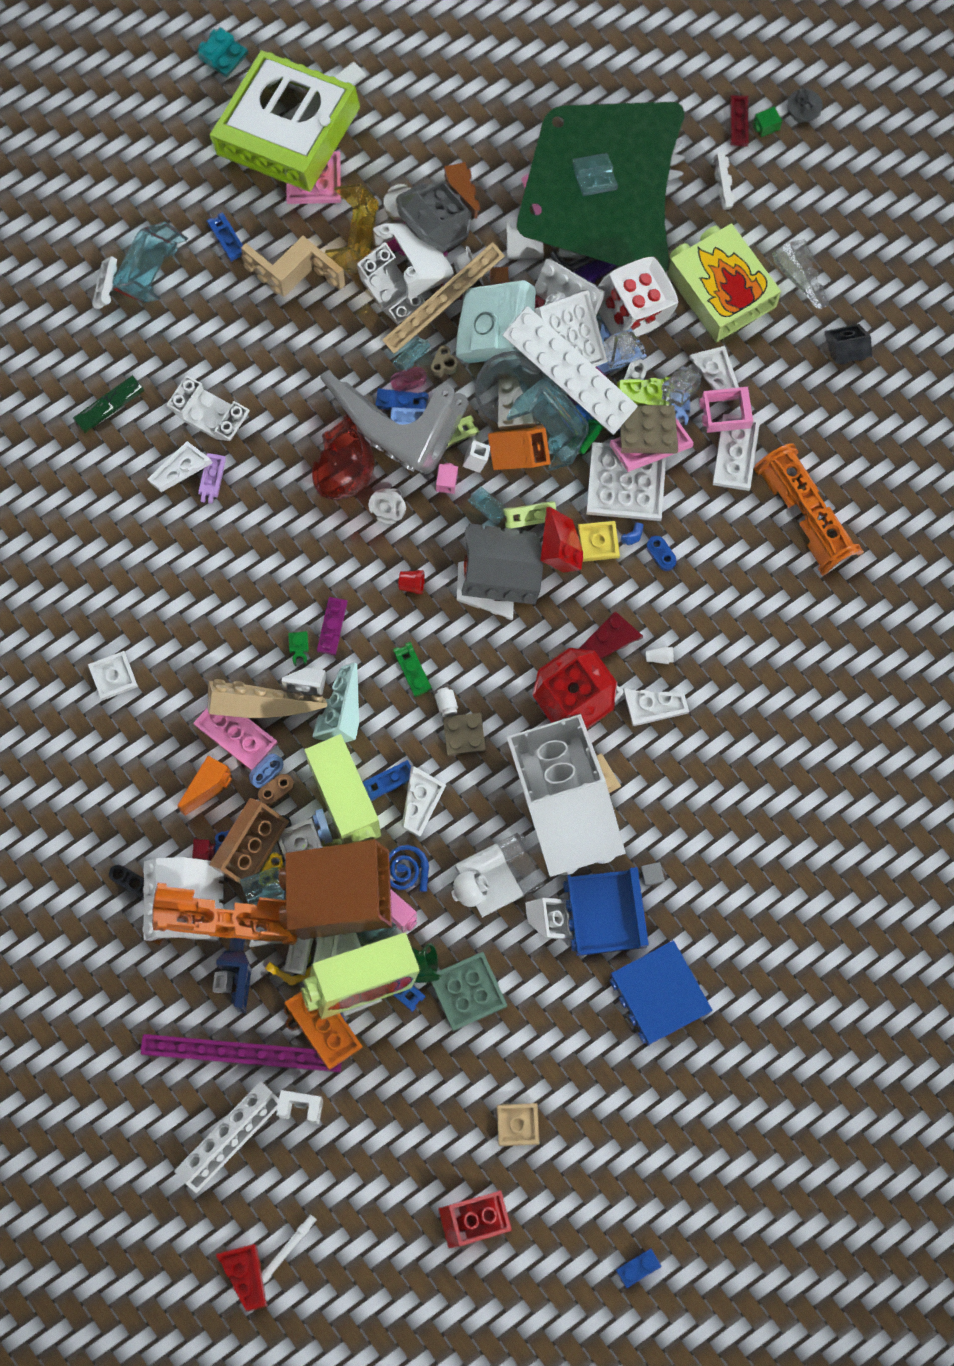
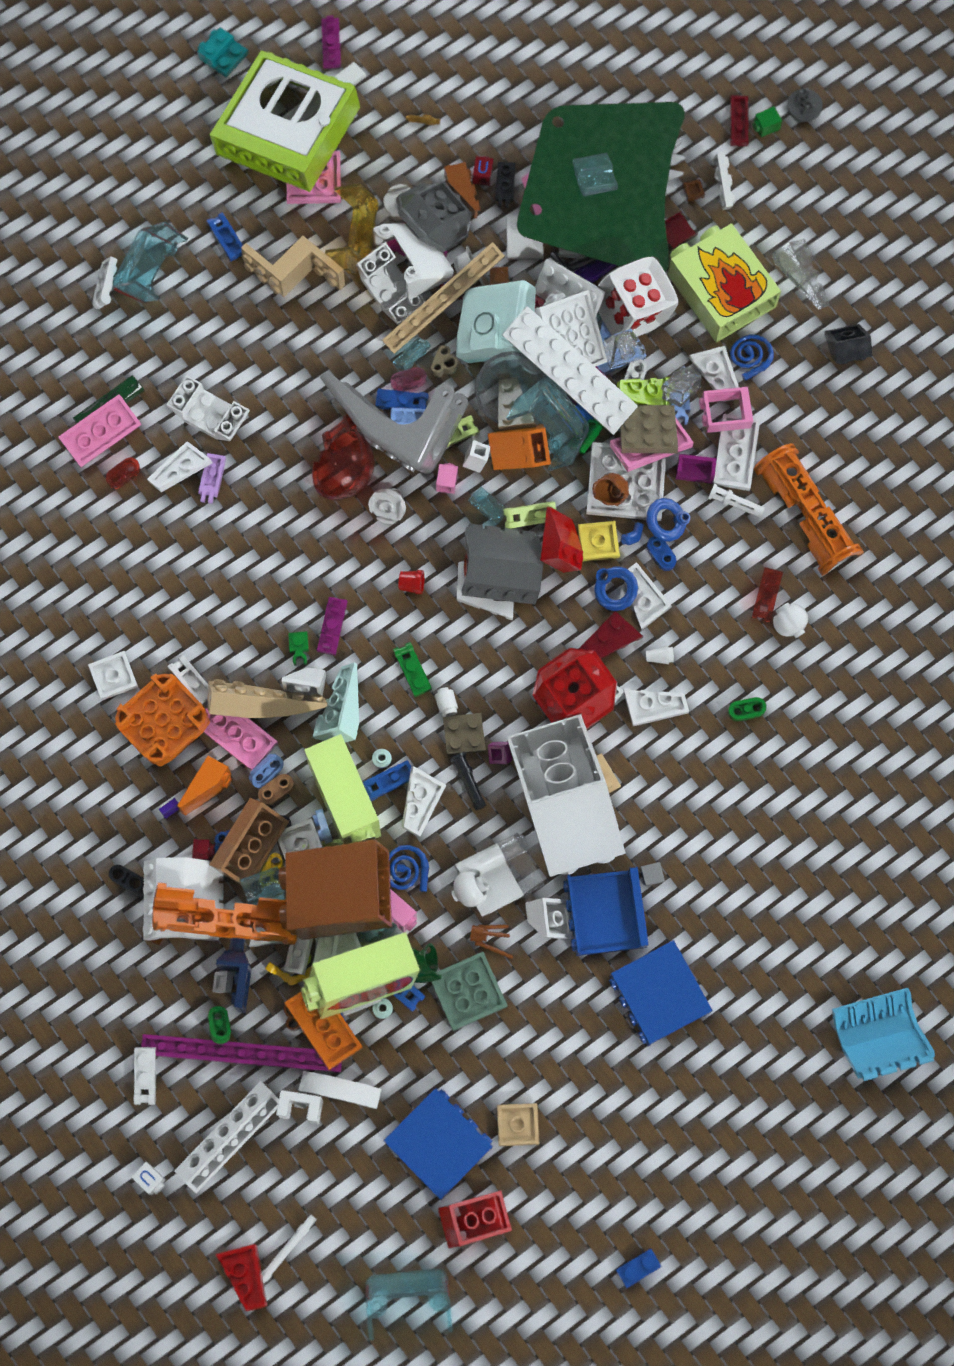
(99, 431): none -> bright pink plate
(121, 471): none -> clear red plate
(144, 1075): none -> white plate
(149, 1179): none -> white brick
(162, 719): none -> orange plate
(169, 808): none -> dark purple tile
(190, 679): none -> white plate
(219, 1026): none -> green plate
(331, 42): none -> magenta plate
(340, 1089): none -> white slope
(381, 764): none -> light aqua plate
(382, 1015): none -> light aqua plate
(407, 1284): none -> clear light blue windscreen
(424, 119): none -> pearl gold piece
(438, 1143): none -> blue panel
(465, 772): none -> black pin
(480, 933): none -> dark orange plant
(482, 170): none -> dark red brick
(499, 753): none -> magenta slope
(505, 183): none -> black hinge
(600, 585): none -> blue piece
(611, 489): none -> dark orange hair
(649, 601): none -> white wing
(675, 508): none -> blue piece
(678, 230): none -> dark red piece
(693, 190): none -> reddish brown tile
(696, 468): none -> magenta panel
(746, 708): none -> green plate
(757, 511): none -> white pin
(758, 369): none -> blue piece
(767, 593): none -> clear red plate
(790, 620): none -> white plant
(881, 1035): none -> medium azure hinge

